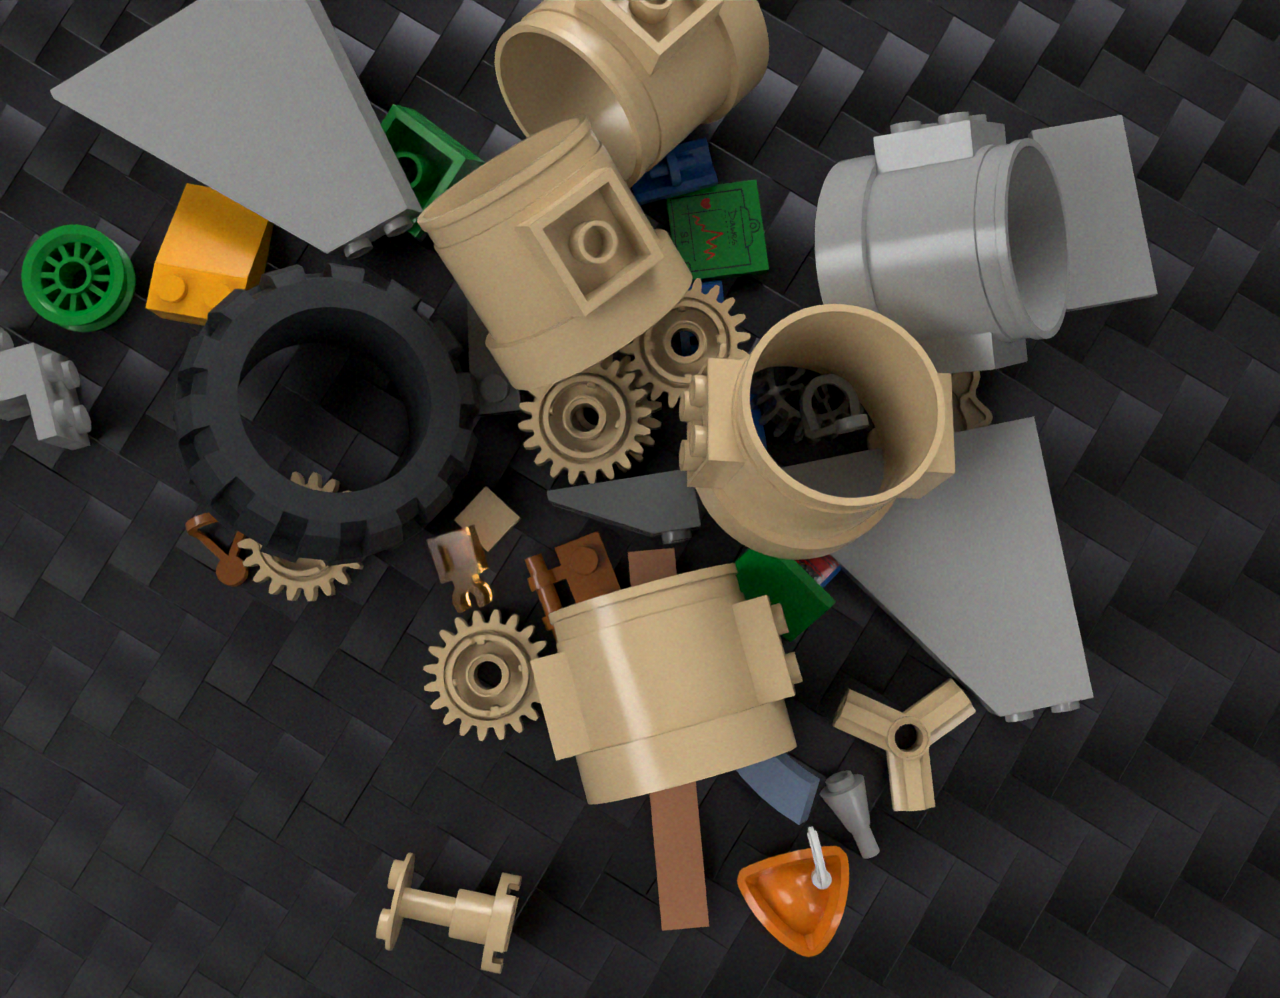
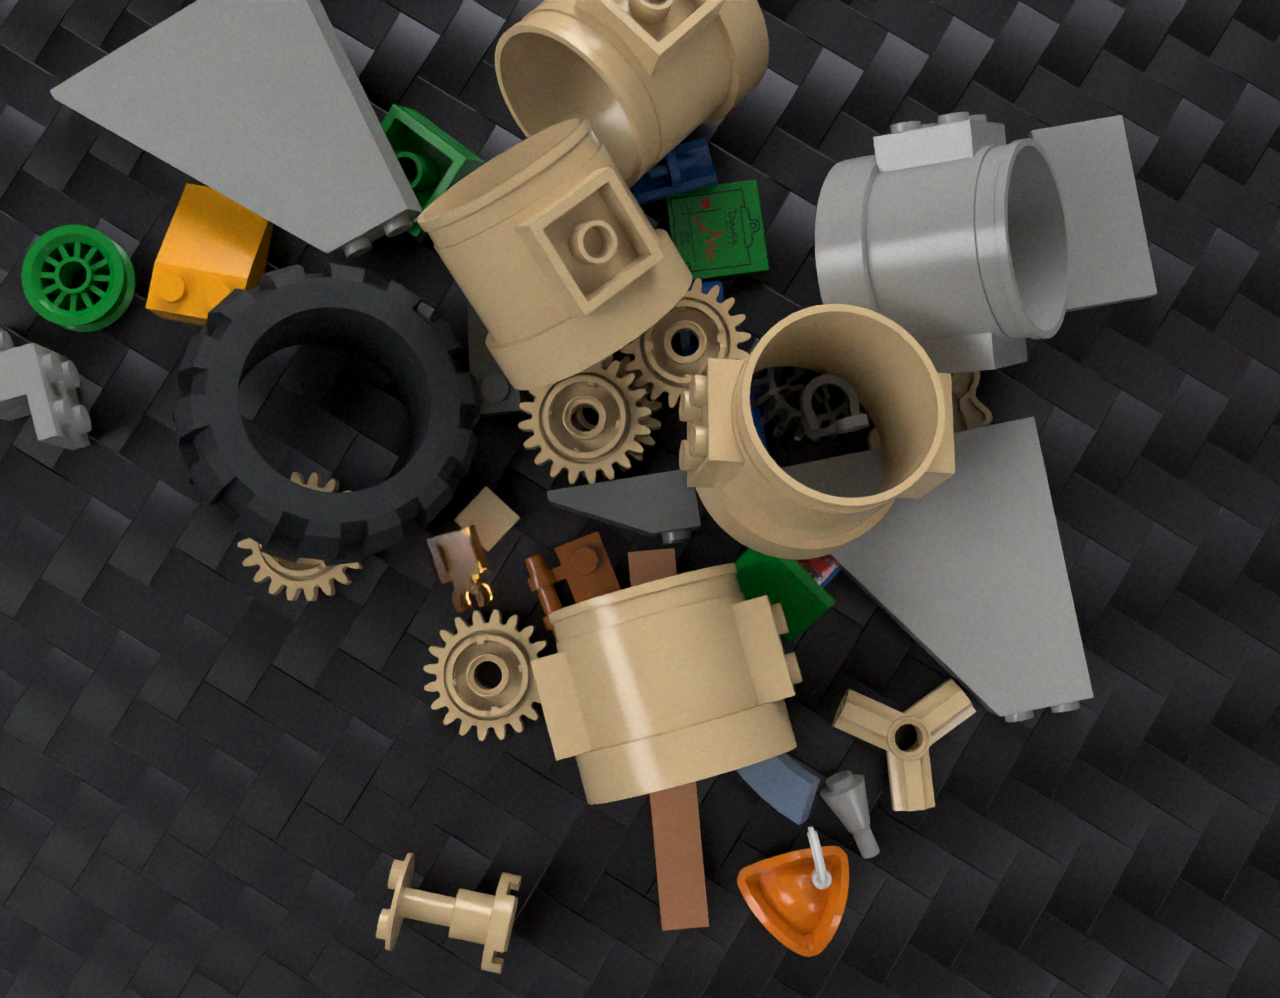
(230, 568): dark orange piece -> none

